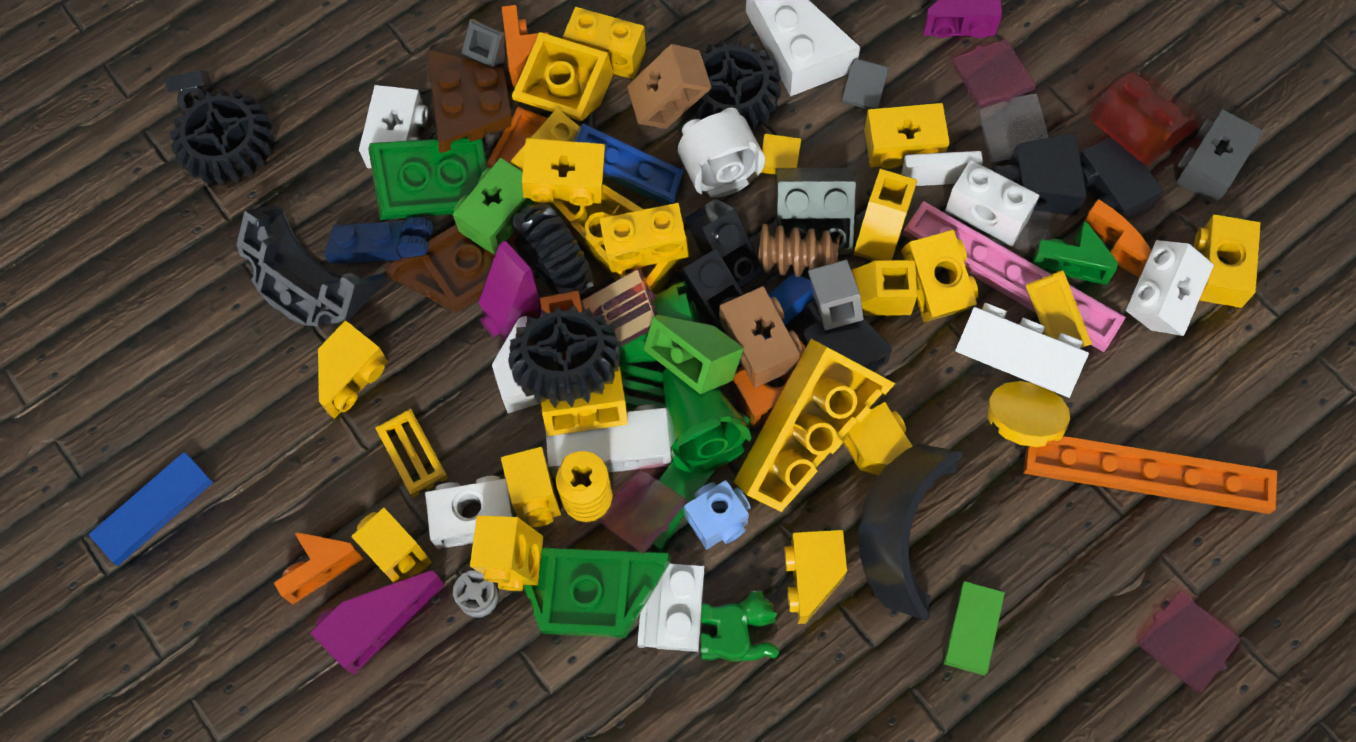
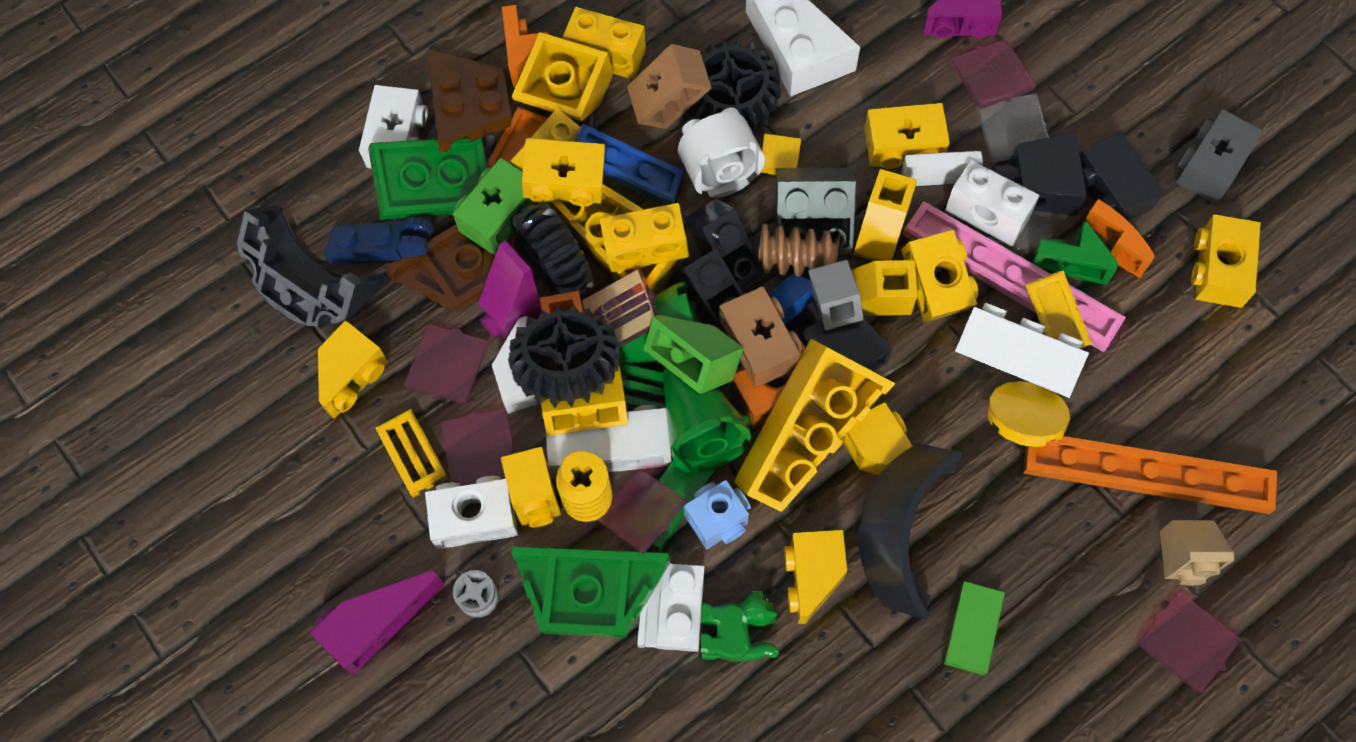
(150, 508): blue tile -> none
(186, 84): black tile -> none
(200, 134): black gear -> none
(326, 562): orange slope -> none
(390, 546): yellow brick -> none
(446, 364): none -> clear pink piece
(476, 446): none -> clear pink piece
(484, 43): dark grey slope -> none
(506, 551): yellow brick -> none
(865, 84): dark grey slope -> none
(1144, 116): clear red slope -> none
(1170, 287): white brick -> none
(1194, 551): none -> tan slope

